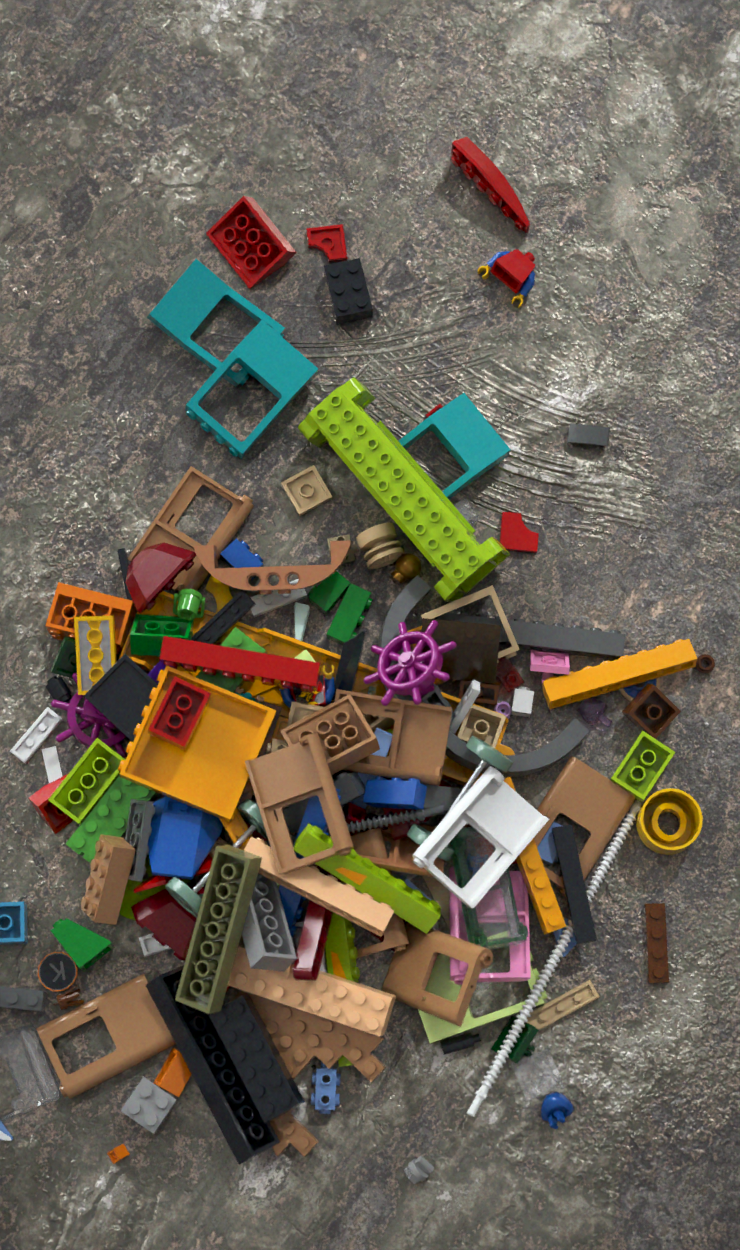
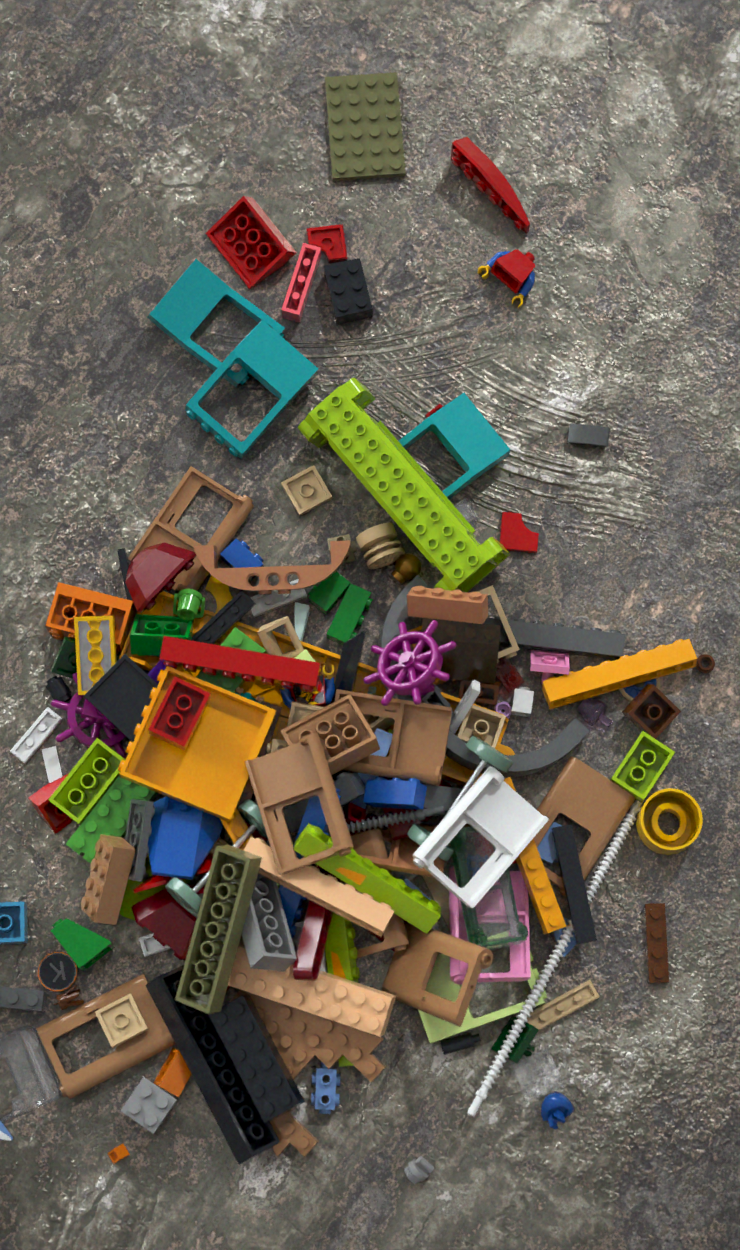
(121, 1020): none -> tan plate
(270, 642): none -> tan tile
(301, 282): none -> coral brick
(365, 126): none -> olive plate
(447, 605): none -> nougat brick

